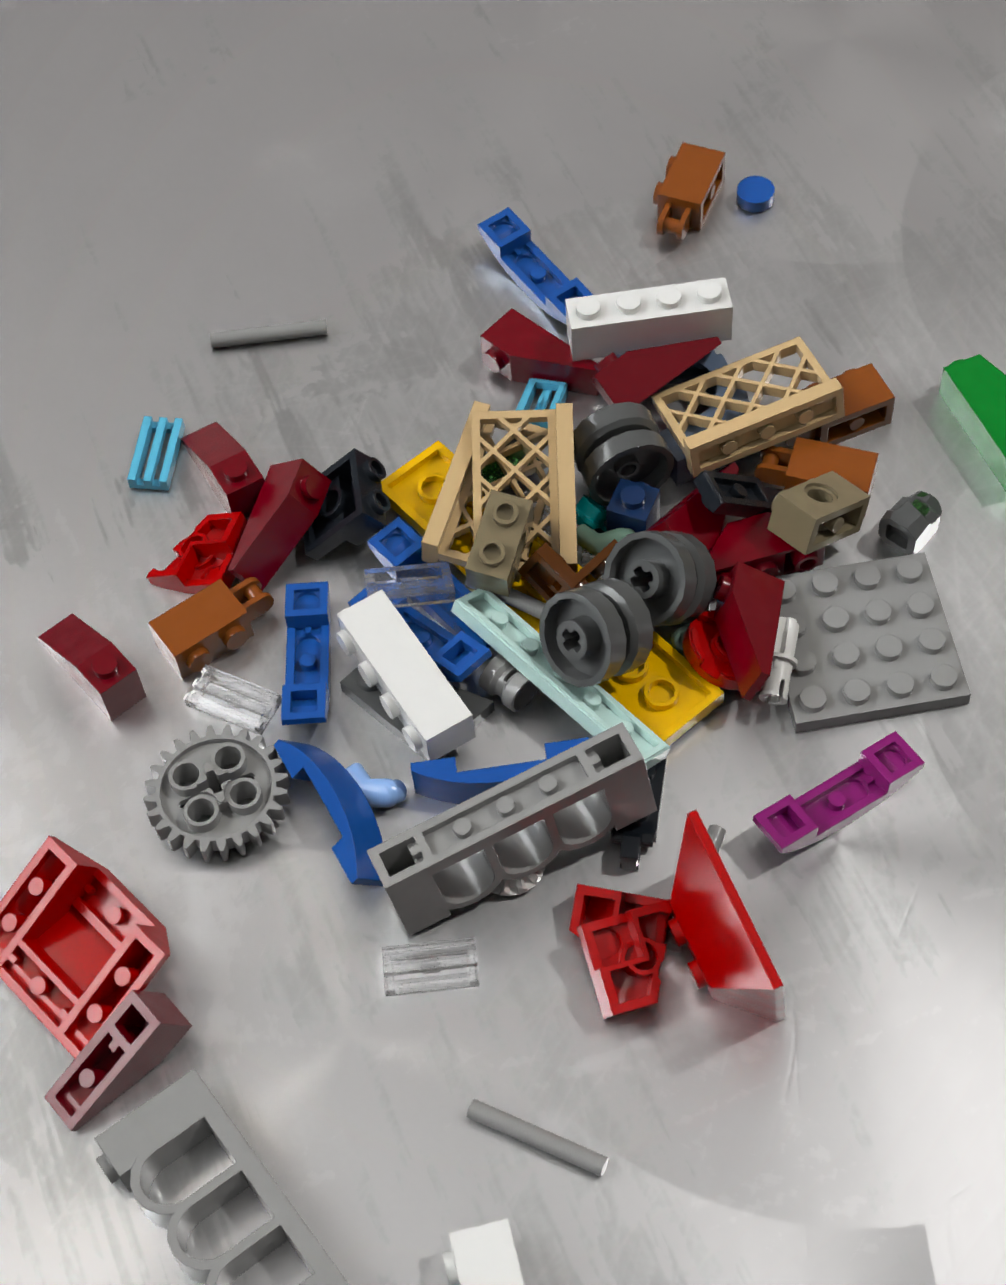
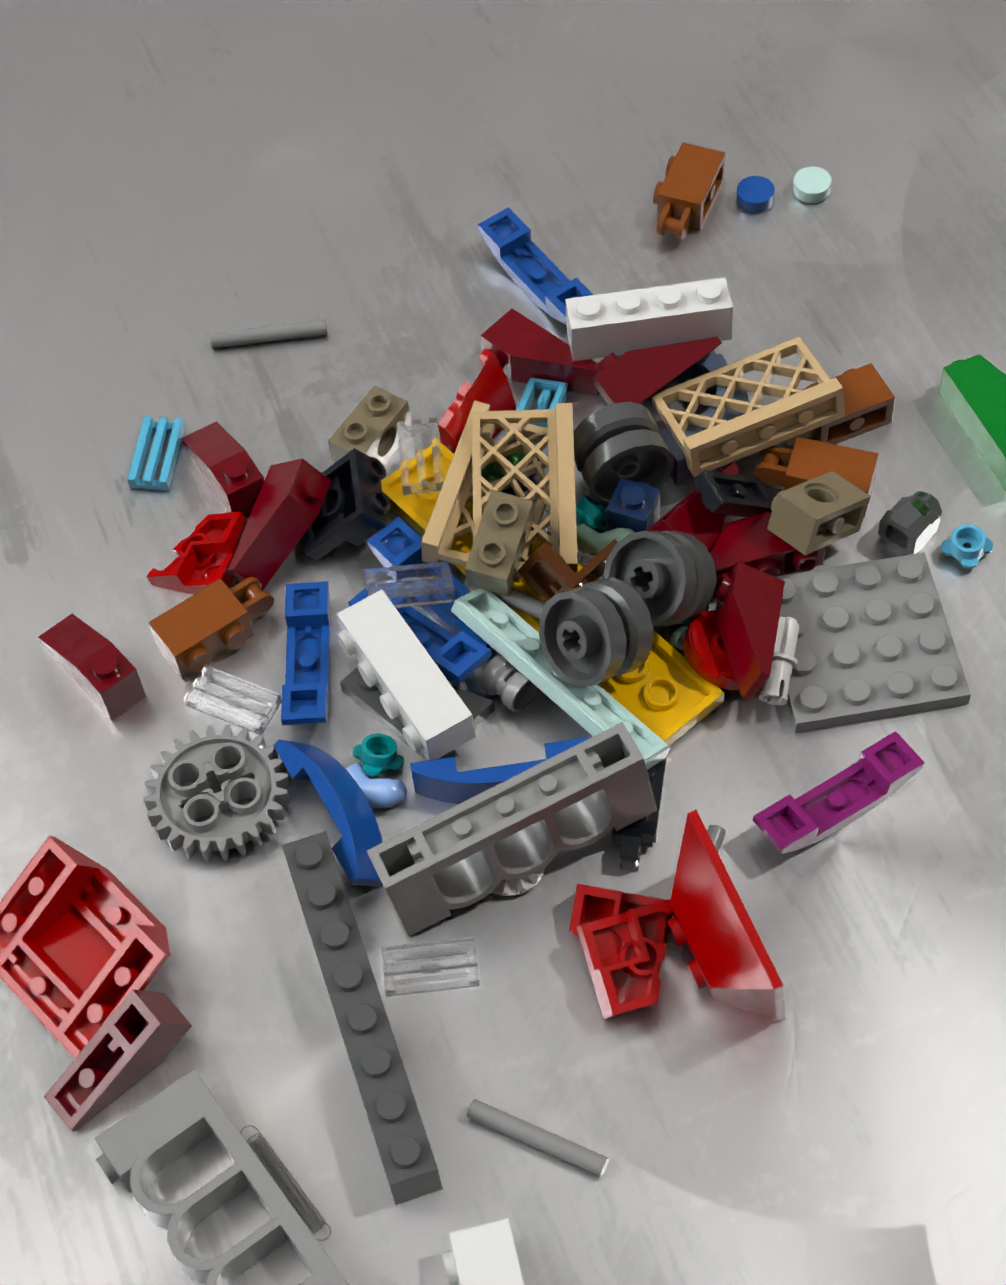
(266, 1158): none -> light grey piece
(362, 1020): none -> dark grey brick
(371, 427): none -> dark tan brick
(378, 754): none -> teal plate
(417, 431): none -> clear tile
(489, 388): none -> red slope
(812, 184): none -> light aqua tile
(969, 536): none -> medium azure plate

